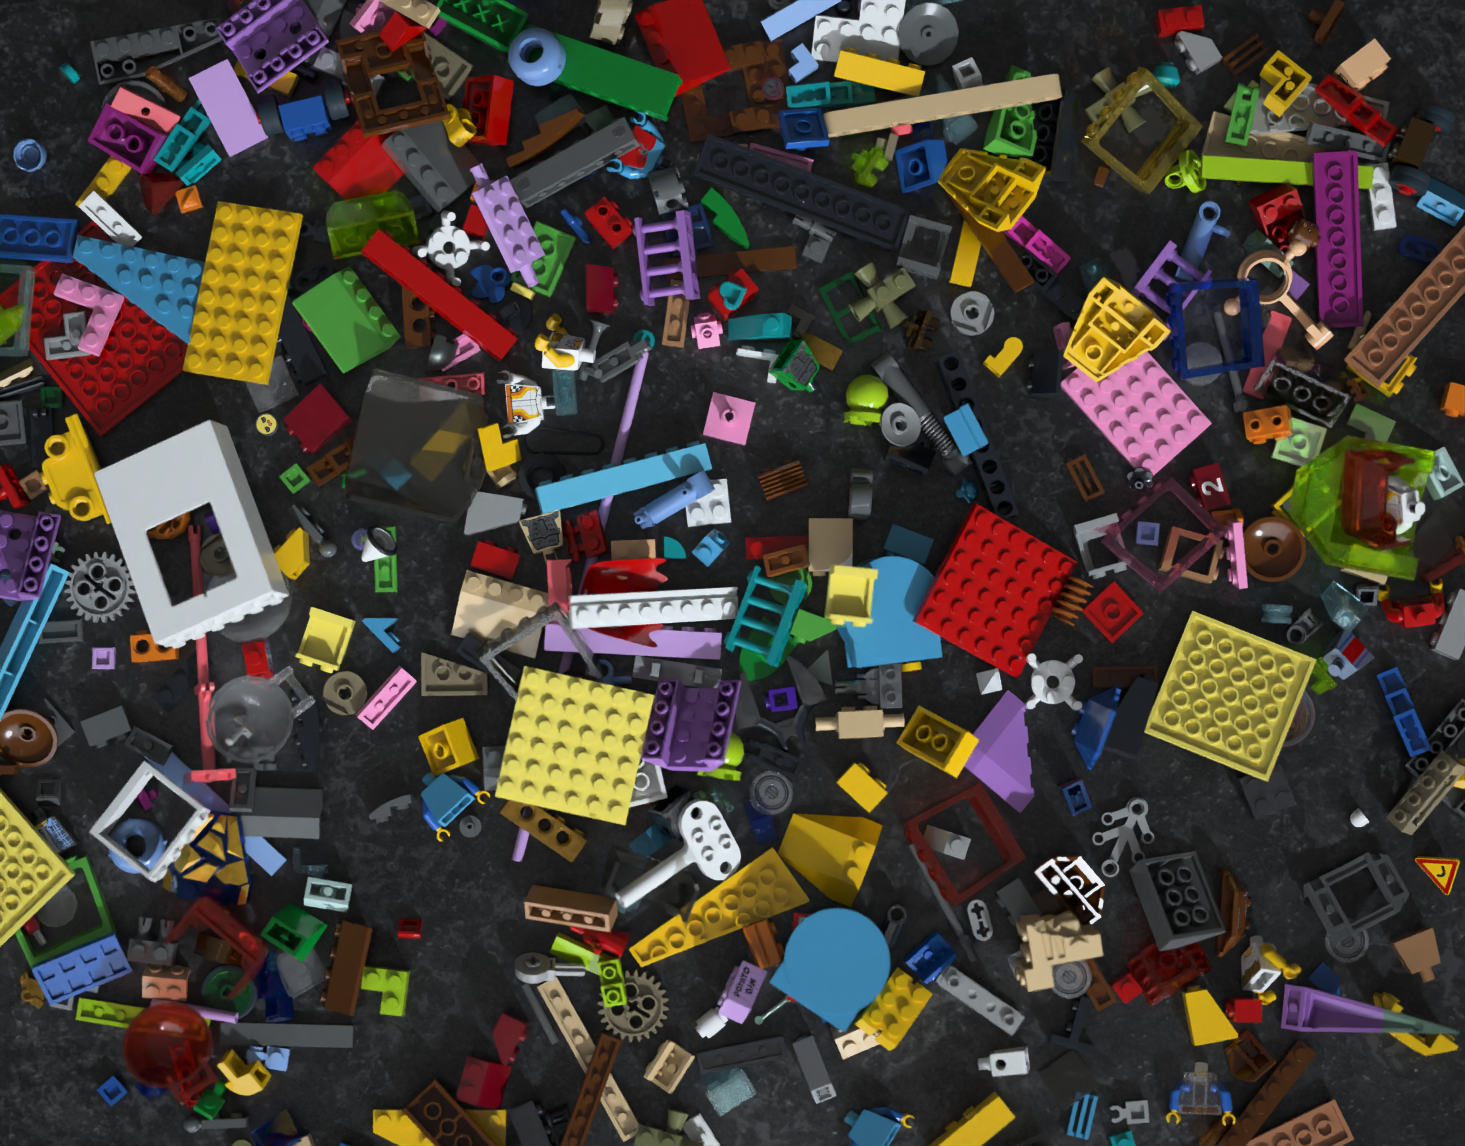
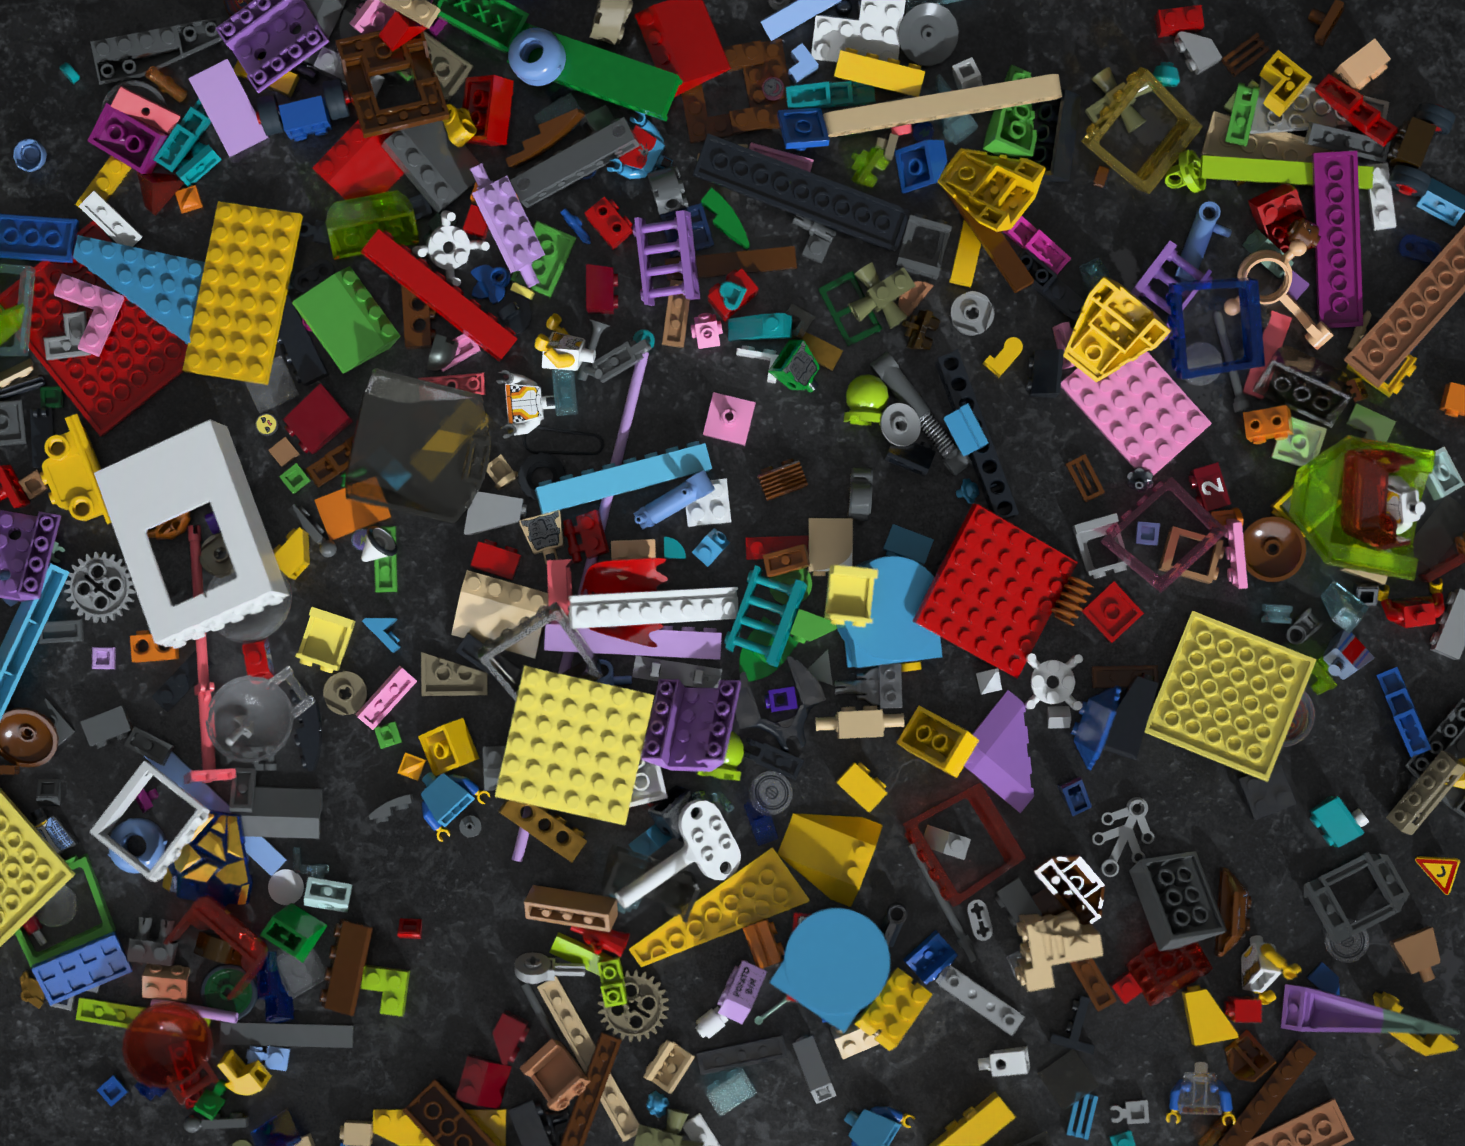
(284, 452): none -> medium nougat tile
(286, 887): none -> white sticker
(347, 516): none -> orange tile
(357, 1133): none -> tan brick
(388, 735): none -> bright green tile
(411, 766): none -> light orange tile
(494, 451): yellow tile -> none
(556, 1074): none -> nougat panel
(657, 1104): none -> dark azure plant
(912, 298): none -> nougat tile
(1058, 716): none -> light grey slope
(1071, 978): clear tile -> none
(1335, 822): none -> teal slope

